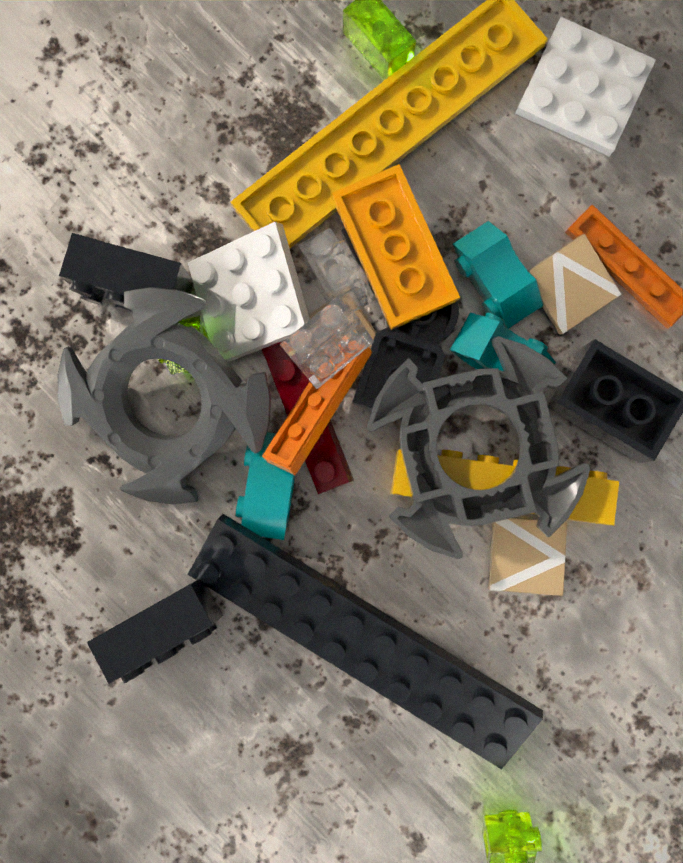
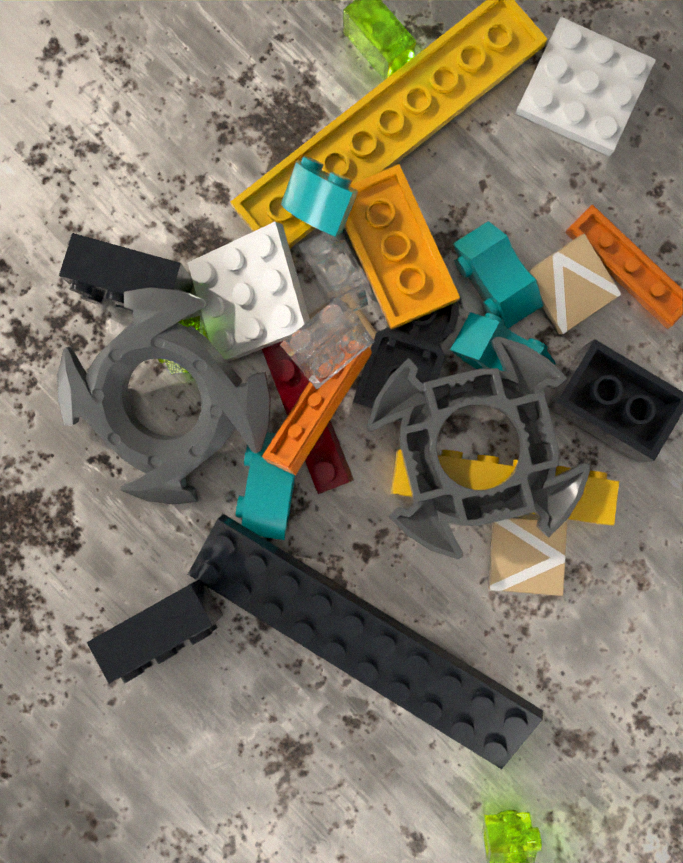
(319, 196): none -> teal brick

